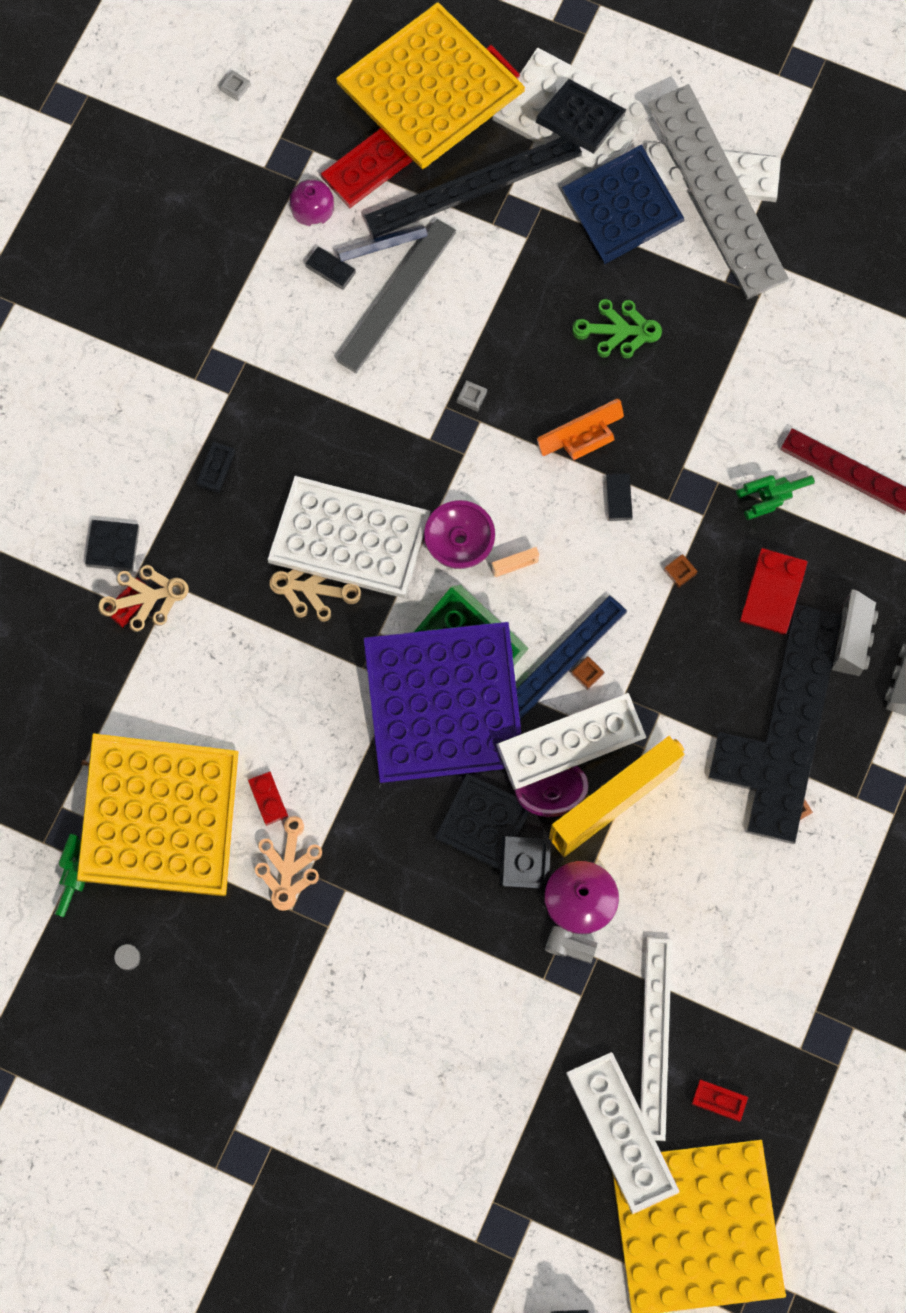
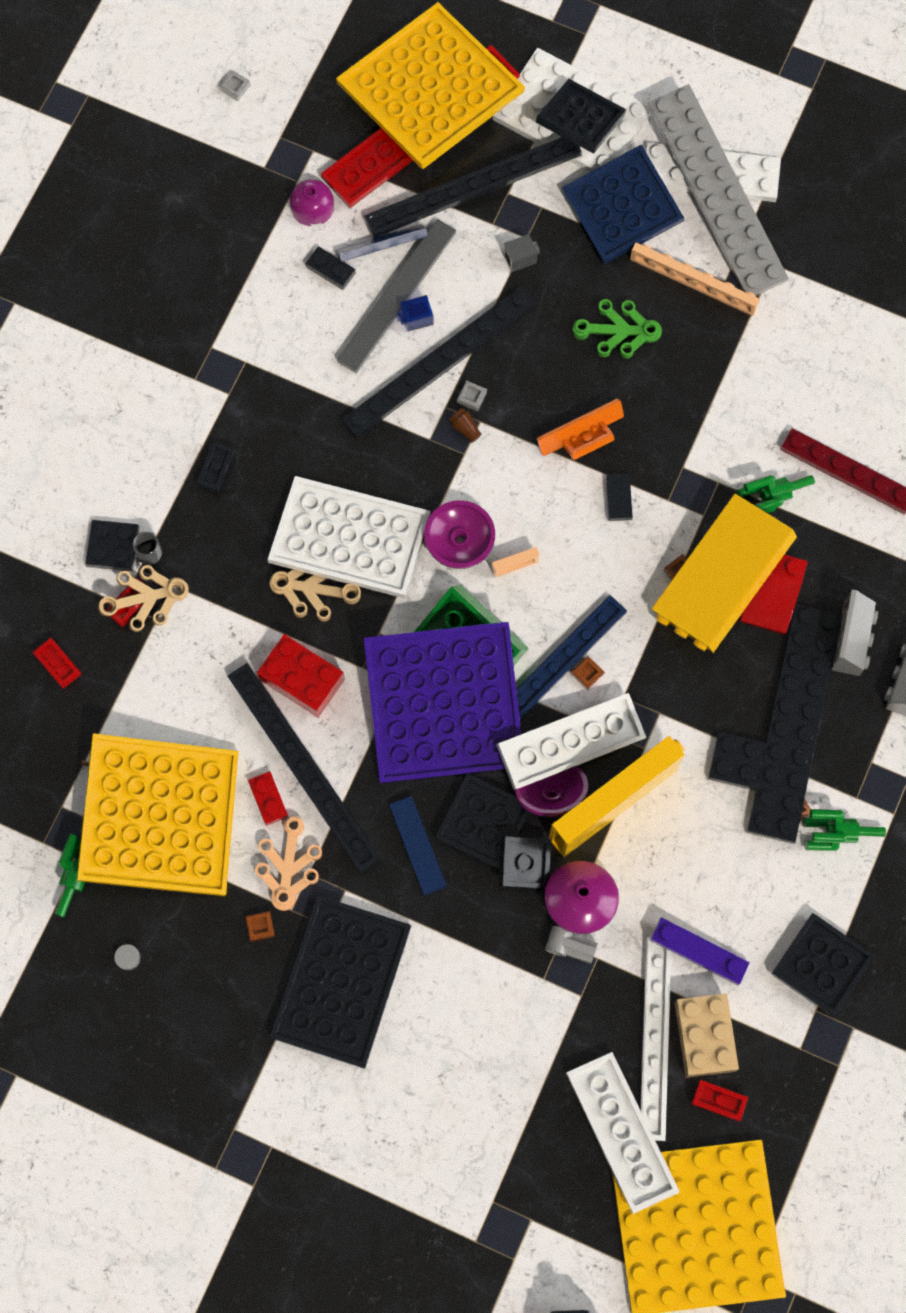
(57, 663): none -> red plate
(149, 558): none -> dark grey piece
(260, 926): none -> dark orange tile
(301, 675): none -> red brick
(304, 768): none -> black plate
(341, 982): none -> black plate
(416, 313): none -> clear blue brick
(417, 845): none -> dark blue tile
(438, 362): none -> black plate
(465, 425): none -> reddish brown cone
(521, 252): none -> dark grey brick
(694, 279): none -> light nougat plate
(699, 951): none -> dark purple plate
(706, 1035): none -> tan brick
(723, 573): none -> yellow brick
(822, 965): none -> black plate
(837, 830): none -> green plant

